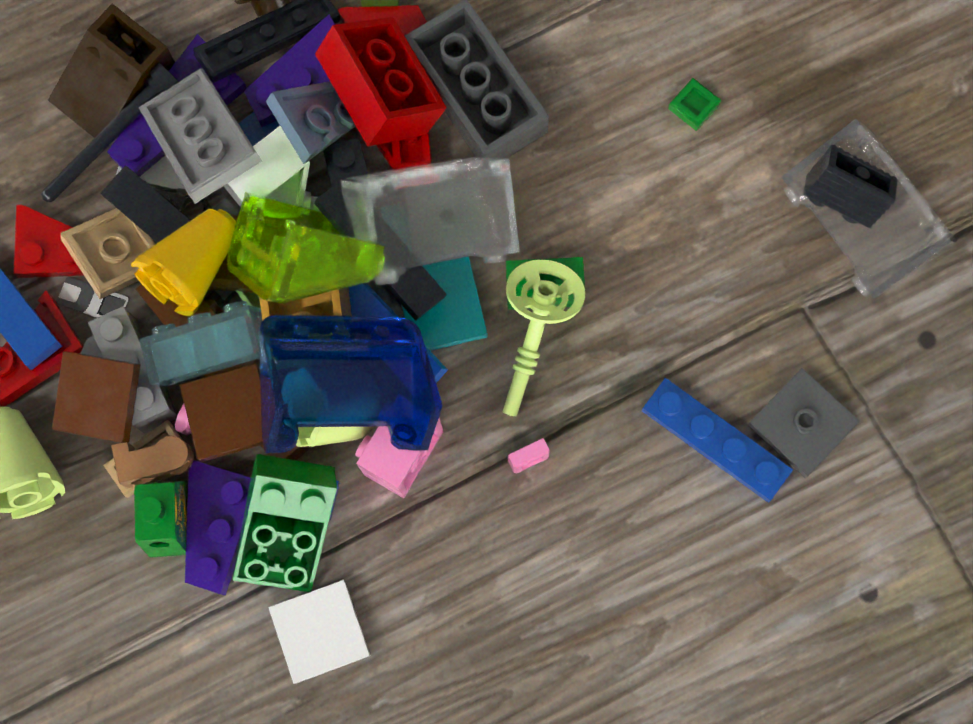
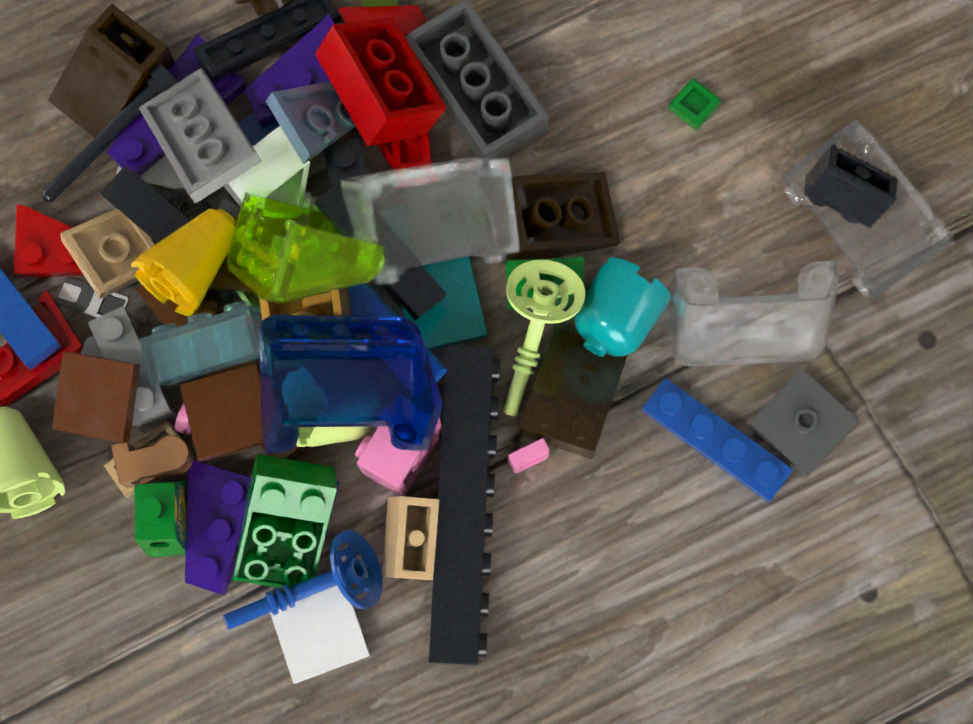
(341, 575): none -> blue dish
(410, 538): none -> tan brick
(462, 506): none -> black brick
(562, 215): none -> dark brown slope
(571, 395): none -> dark brown slope
(620, 309): none -> teal cylinder
(750, 328): none -> clear windscreen

